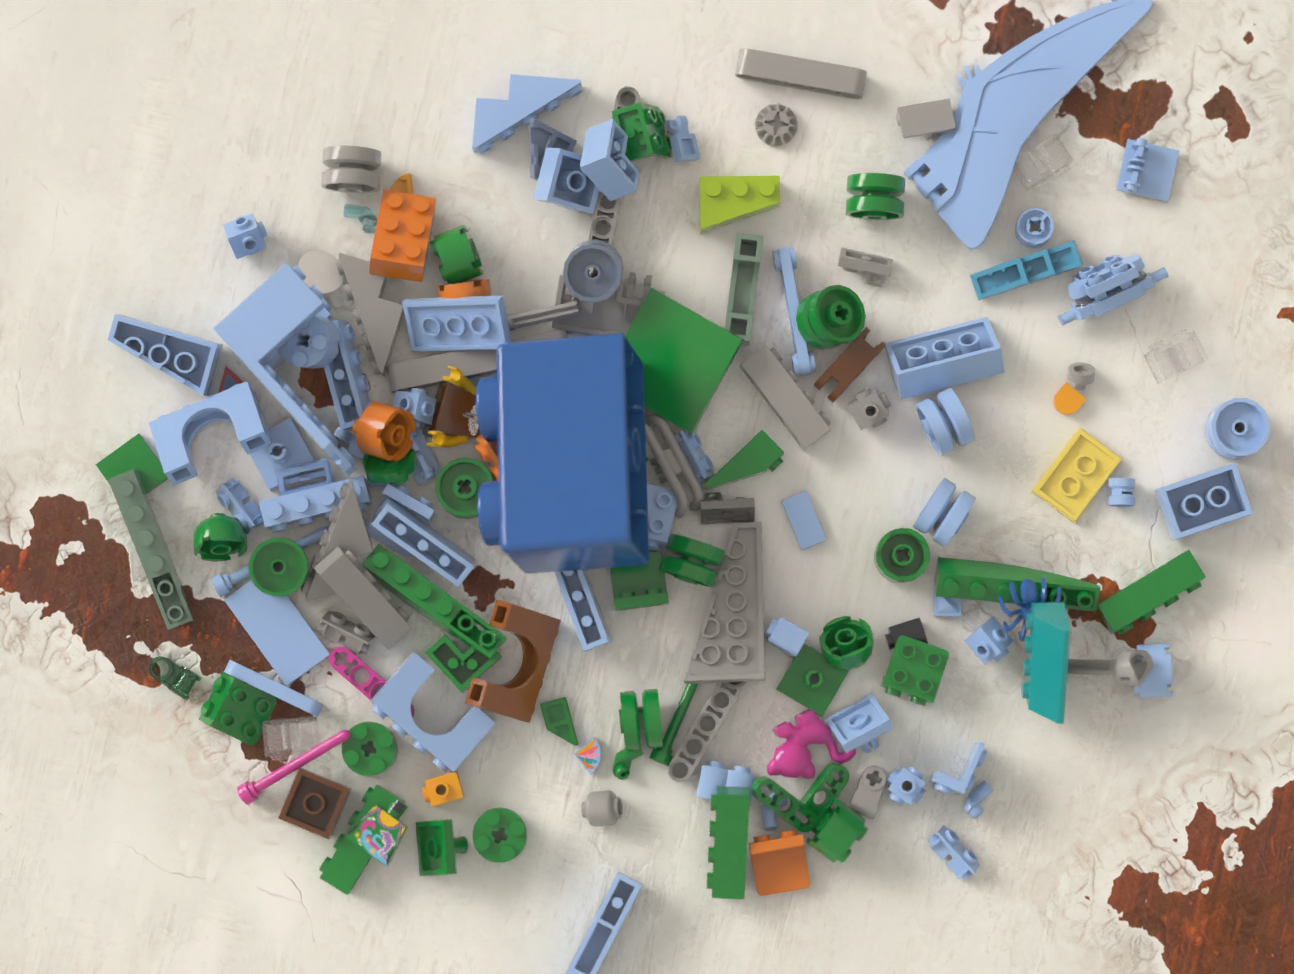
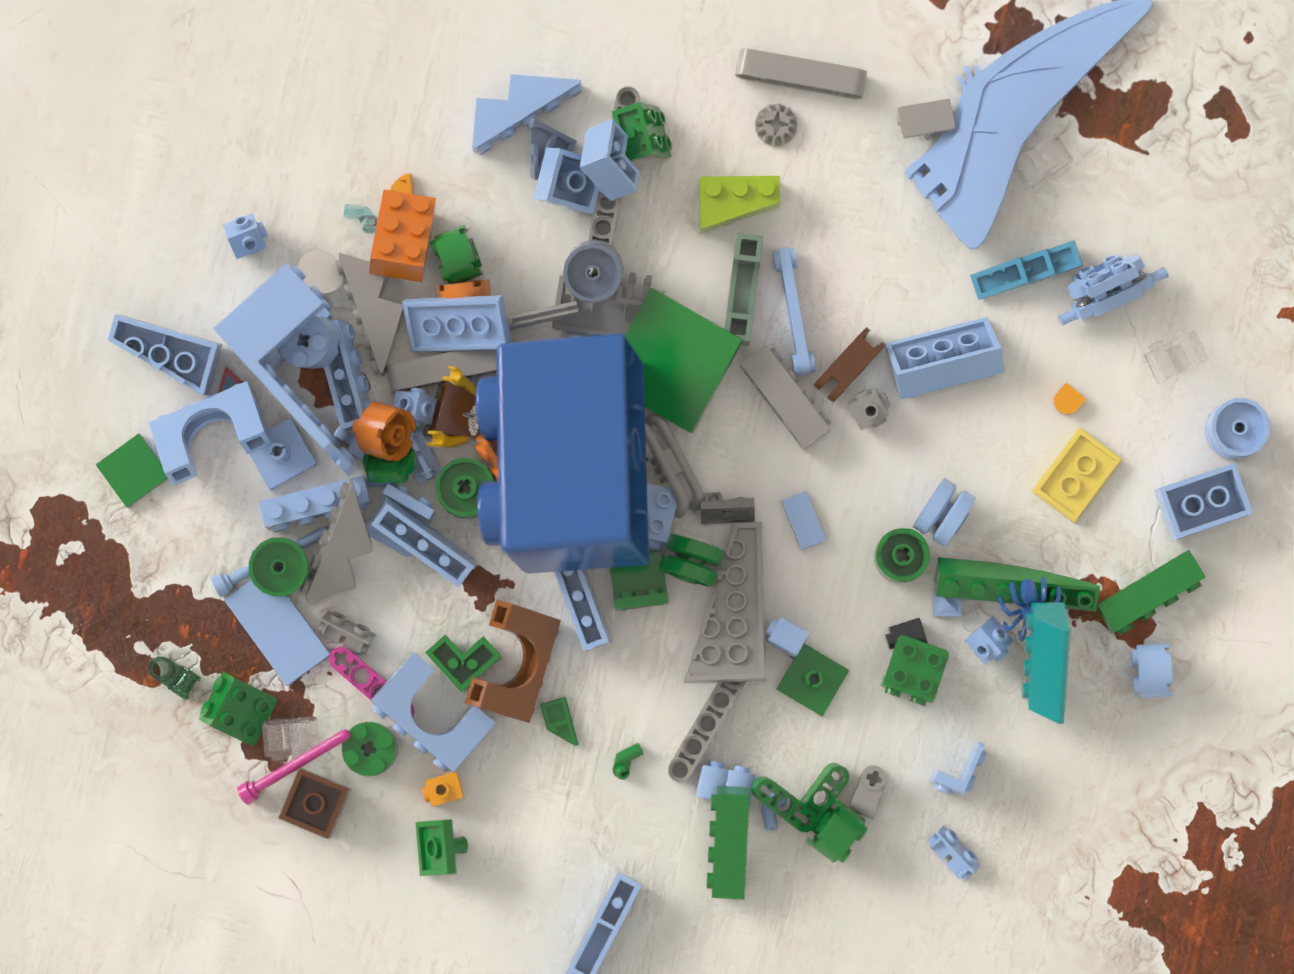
(151, 547): sand green slope -> none
(219, 537): green cylinder -> none
(231, 496): light blue hinge -> none
(273, 688): light blue beam -> none
(302, 477): light blue tile -> none
(349, 859): green brick -> none
(351, 169): light grey wheel -> none
(363, 598): light grey brick -> none
(380, 831): torso -> none
(432, 602): green slope -> none
(505, 849): green brick -> none
(589, 755): tile -> none
(602, 808): light grey head -> none
(640, 719): green wheel -> none
(663, 754): green piece -> none
(683, 144): light blue plate -> none
(699, 462): light blue hinge -> none
(752, 460): green slope -> none
(779, 863): orange bracket -> none
(793, 756): dark pink animal -> none
(830, 317): green wheel -> none
(846, 642): green cylinder -> none
(859, 724): light blue tile -> none
(875, 196): green wheel -> none
(876, 266): light grey hinge -> none
(895, 783): light blue brick -> none
(945, 422): light blue wheel -> none
(976, 796): light blue arm -> none
(1036, 238): light blue wheel -> none
(1081, 375): light grey tile -> none
(1121, 492): light blue wheel -> none
(1126, 667): light grey piece -> none
(1147, 169): light blue hinge -> none

